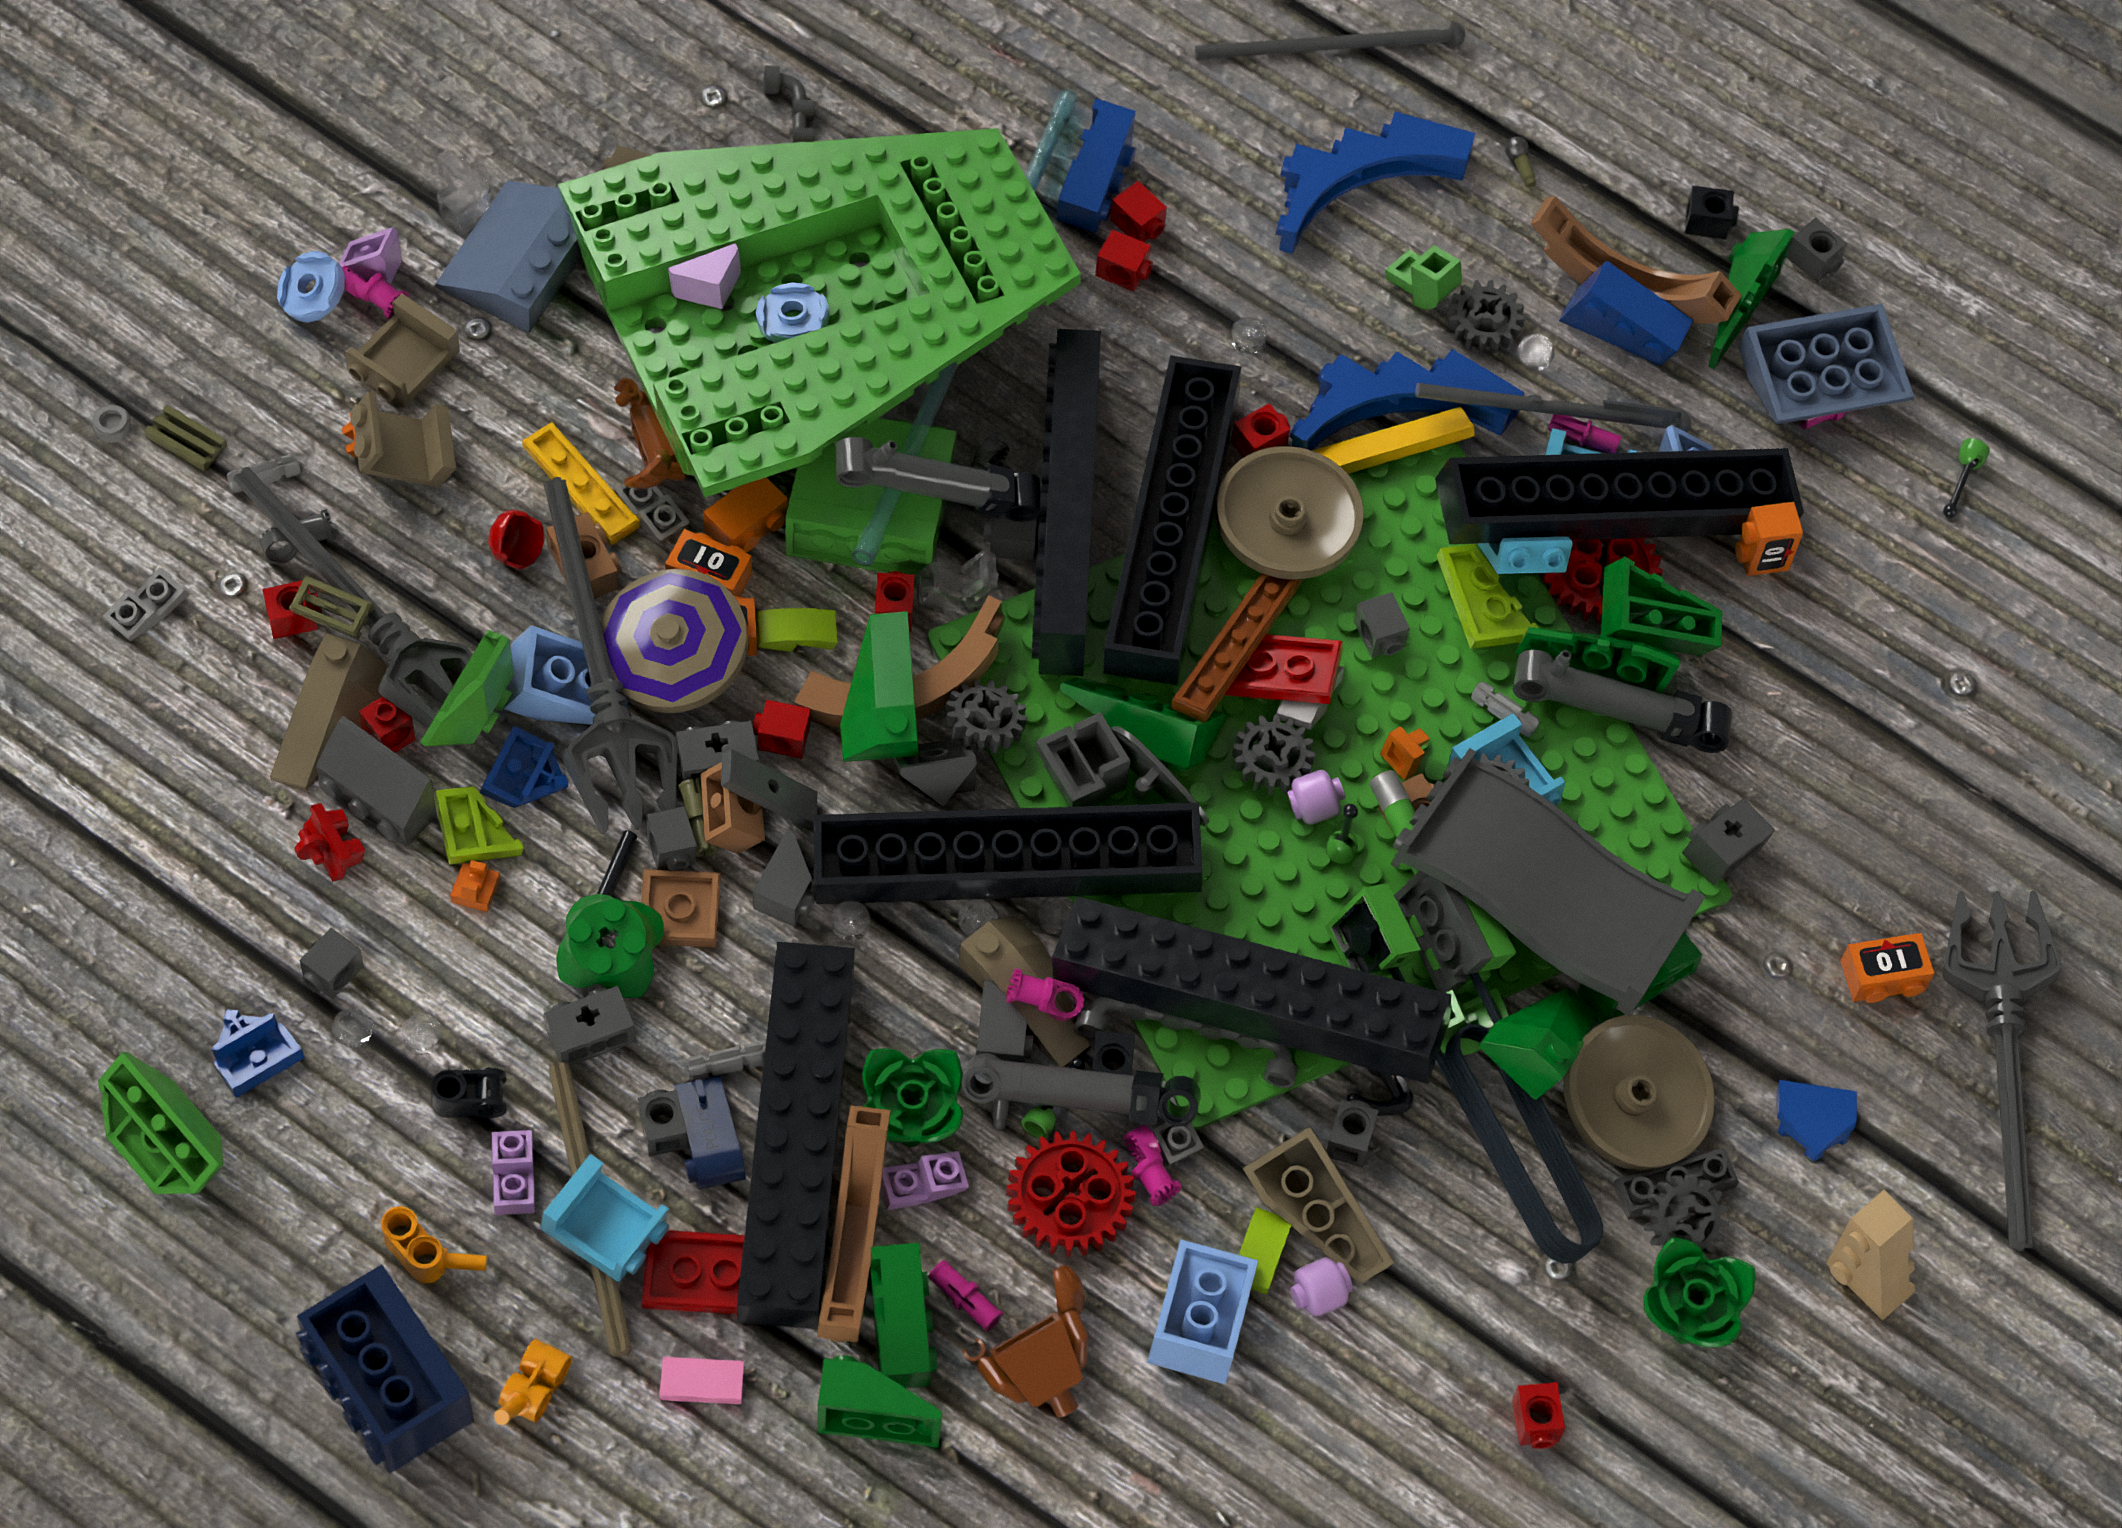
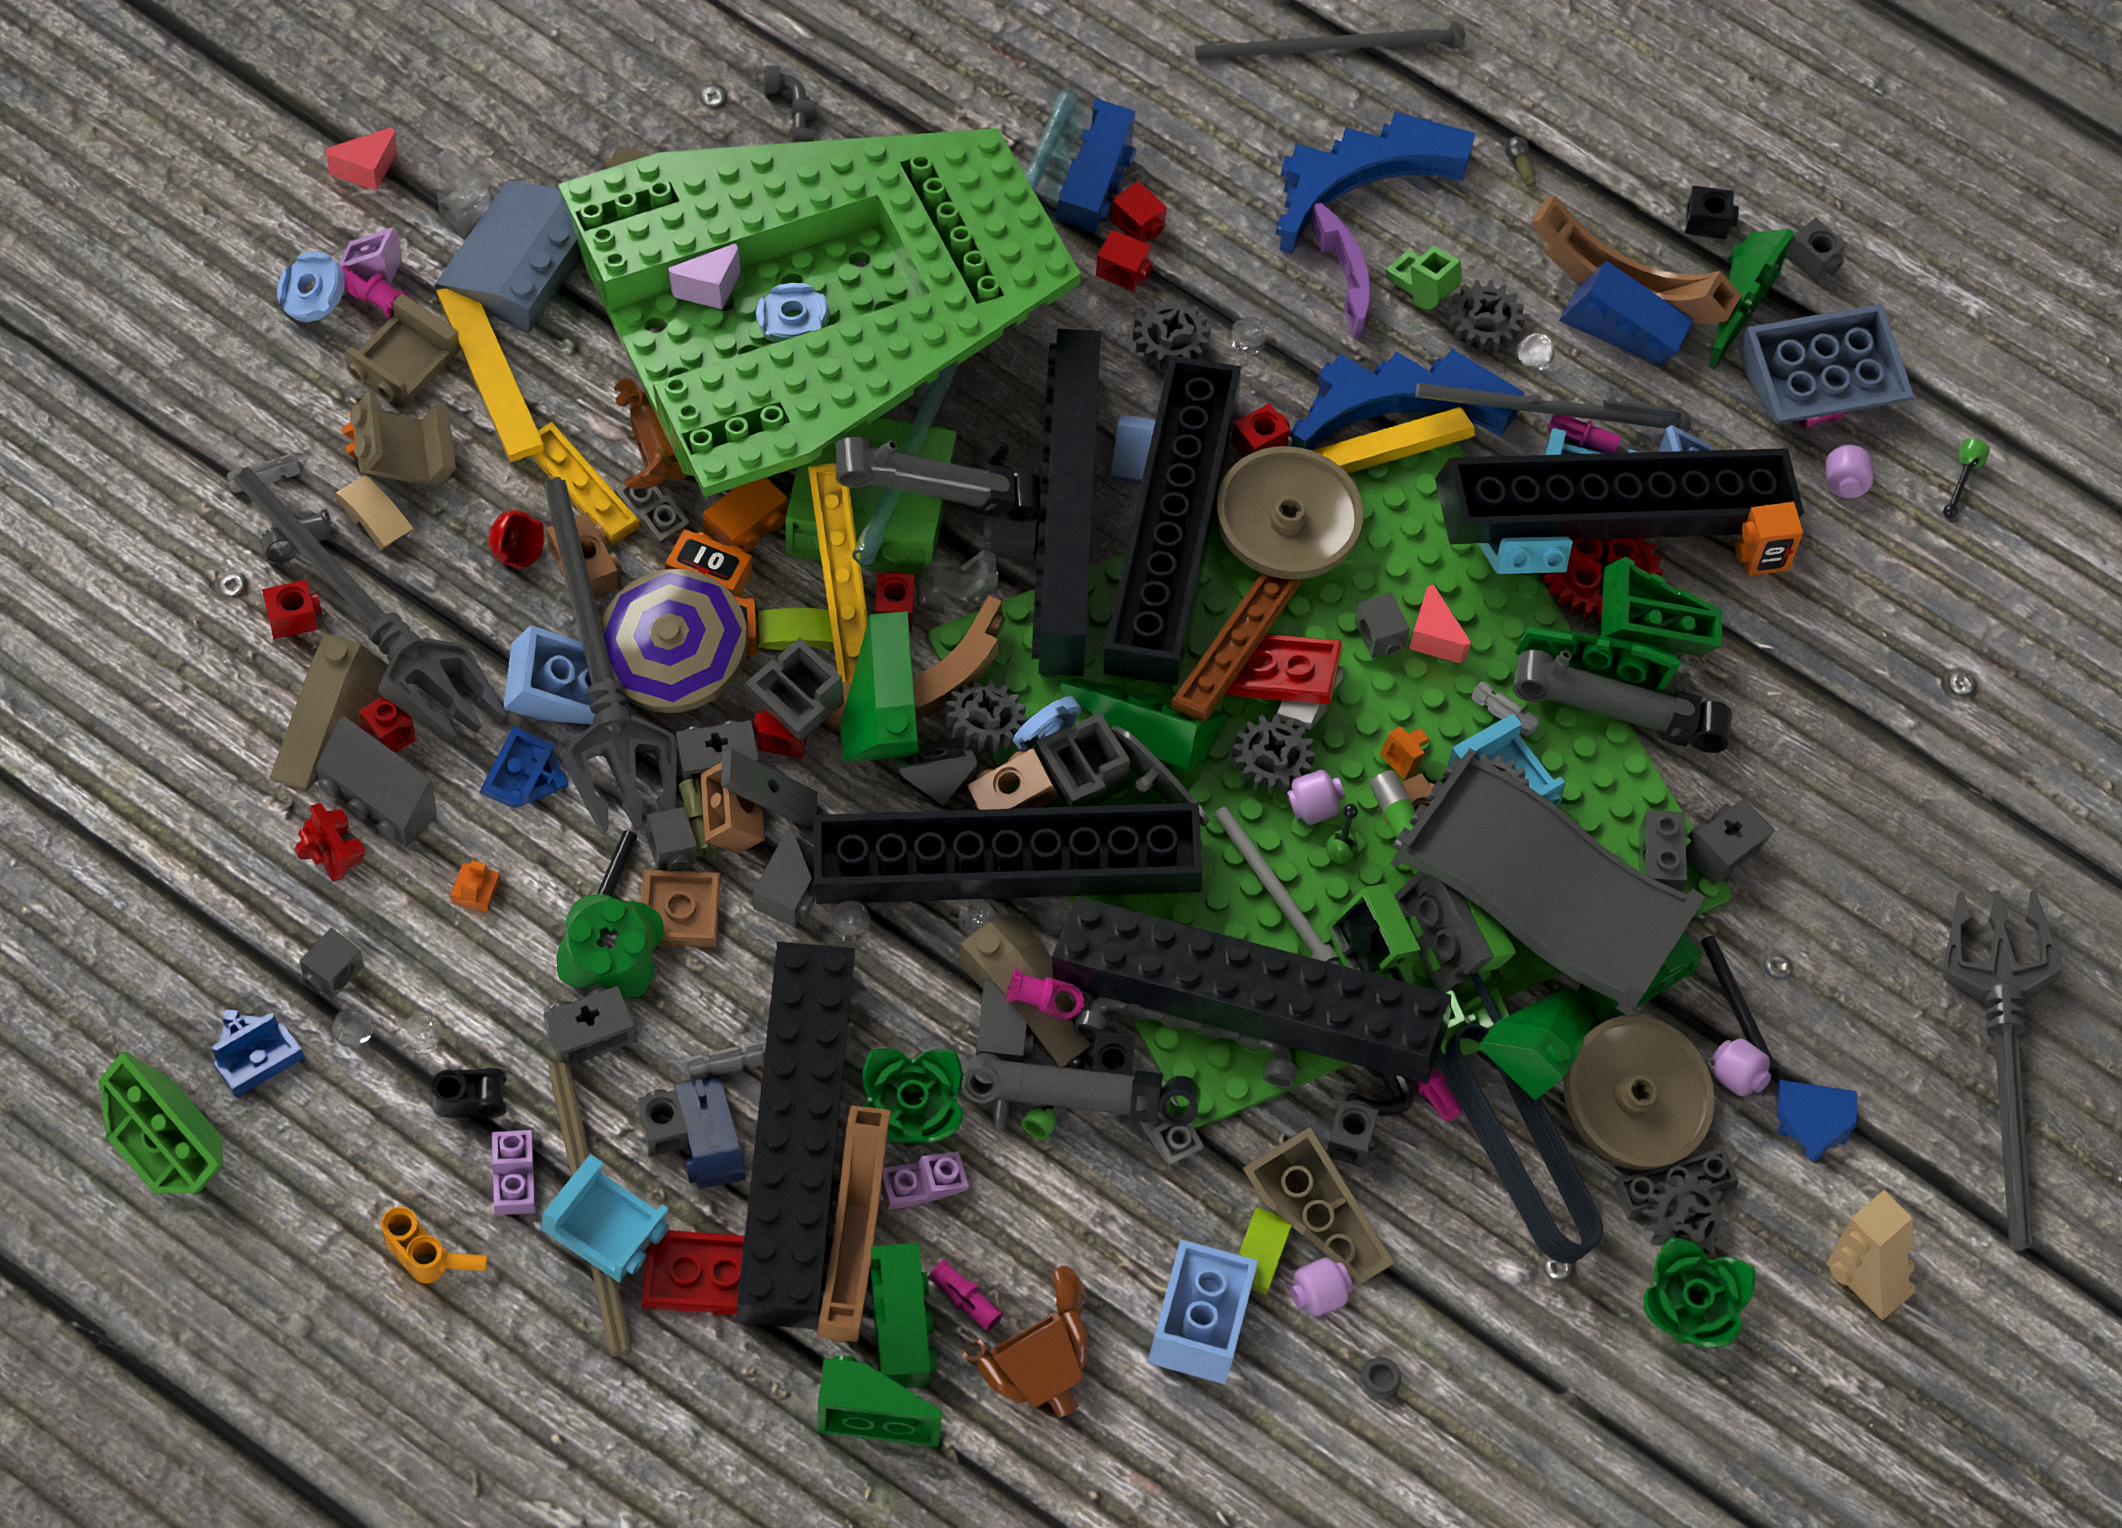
(111, 423): light grey tile -> none
(147, 606): light grey slope -> none
(212, 438): olive tile -> none
(358, 619): olive tile -> none
(364, 158): none -> coral slope
(374, 510): none -> tan slope
(383, 1369): dark blue brick -> none
(472, 828): lime wing -> none
(475, 695): bright green wedge -> none
(492, 375): none -> yellow tile
(530, 1393): light orange beam -> none
(701, 1380): bright pink tile -> none
(798, 689): none -> dark grey plate
(840, 571): none -> yellow tile
(1035, 788): none -> medium nougat brick
(1047, 721): none -> light blue tile
(1095, 1216): red gear -> none
(1131, 448): none -> light blue slope
(1150, 1167): dark pink connector -> none
(1170, 331): none -> dark grey gear
(1275, 888): none -> light grey bar
(1334, 235): none -> medium lavender slope
(1380, 1378): none -> dark grey tile
(1438, 630): none -> coral slope
(1440, 1096): none -> dark pink axle
(1480, 601): lime wing -> none
(1542, 1399): red brick -> none
(1663, 848): none -> dark grey brick
(1735, 997): none -> black bar
(1741, 1067): none -> lavender head
(1849, 471): none -> lavender head
(1887, 968): orange brick -> none

